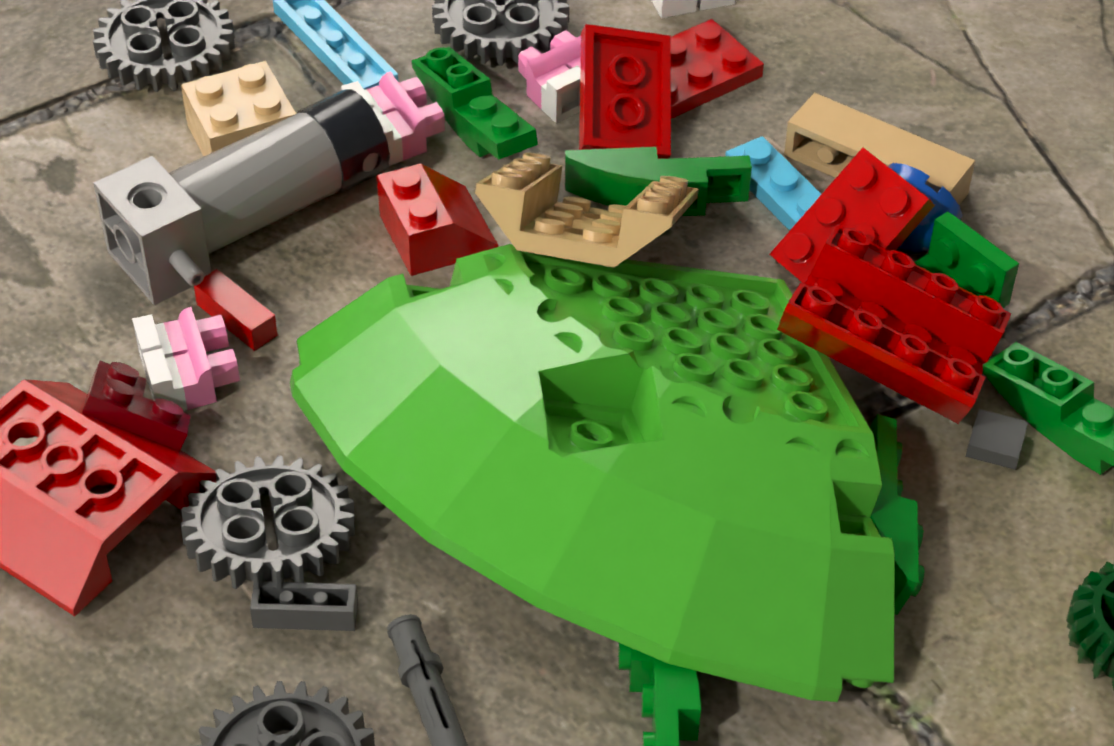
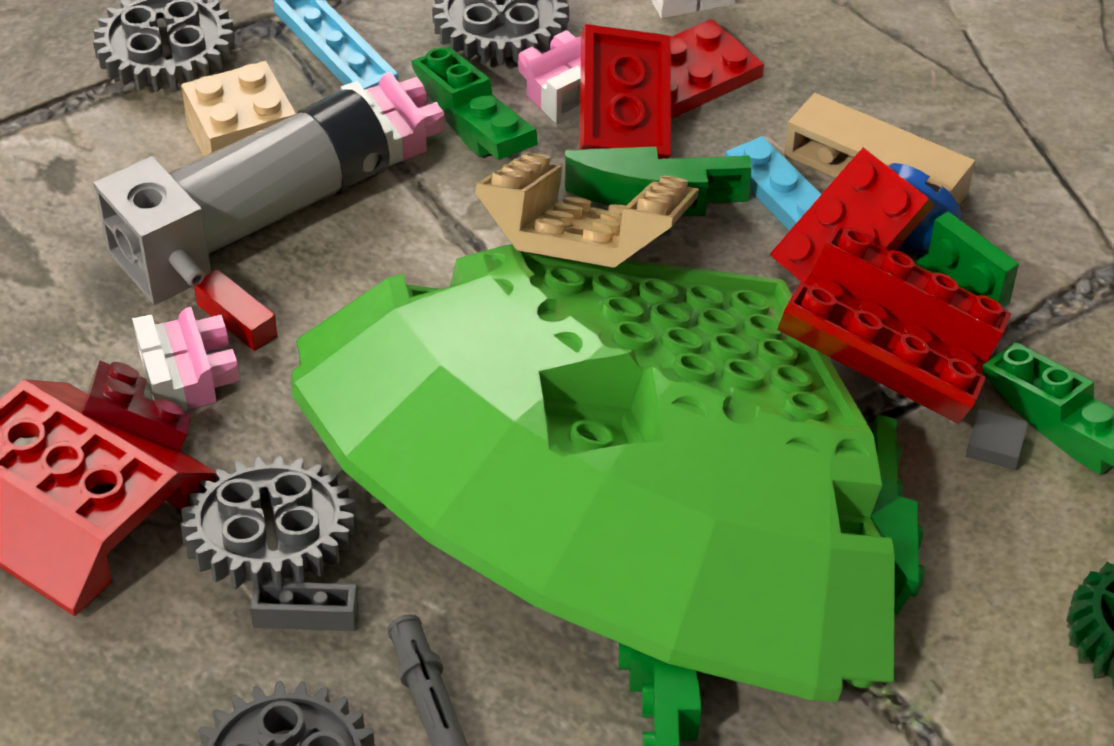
(430, 218): red slope -> none

